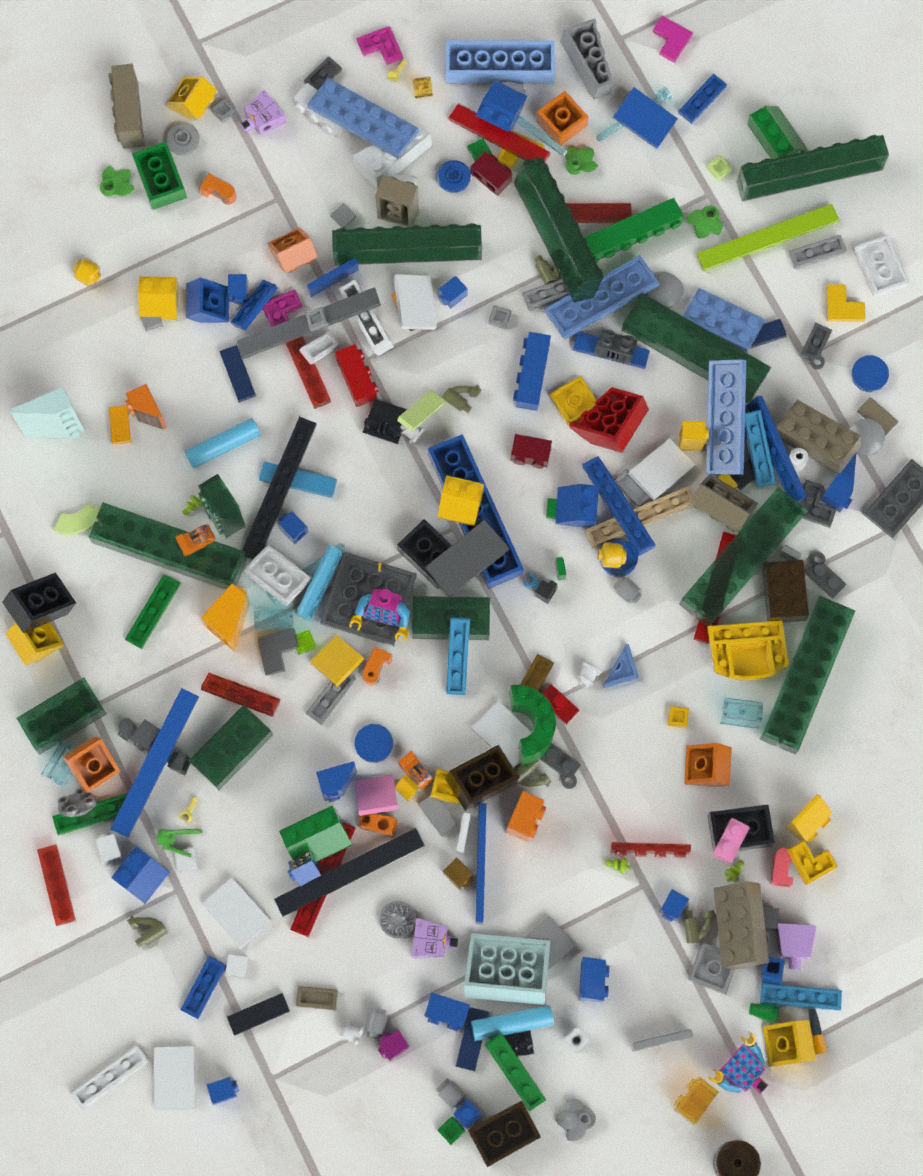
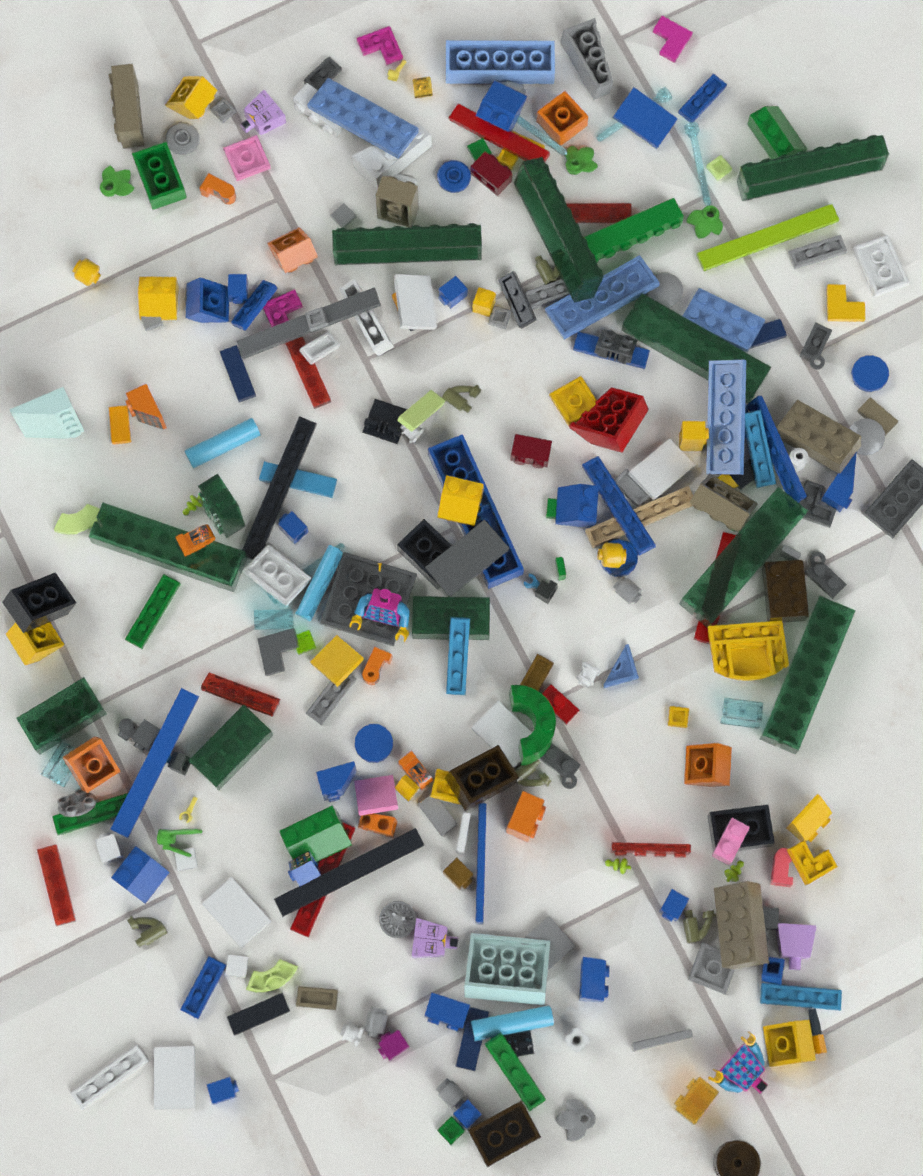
(228, 615): light orange slope -> none
(247, 158): none -> bright pink tile
(273, 978): none -> yellowish green tile
(332, 277): blue tile -> none
(356, 375): red brick -> none
(484, 302): none -> yellow brick
(517, 299): none -> tile
(533, 371): blue brick -> none
(692, 130): none -> clear light blue piece
(765, 1012): green cone -> none

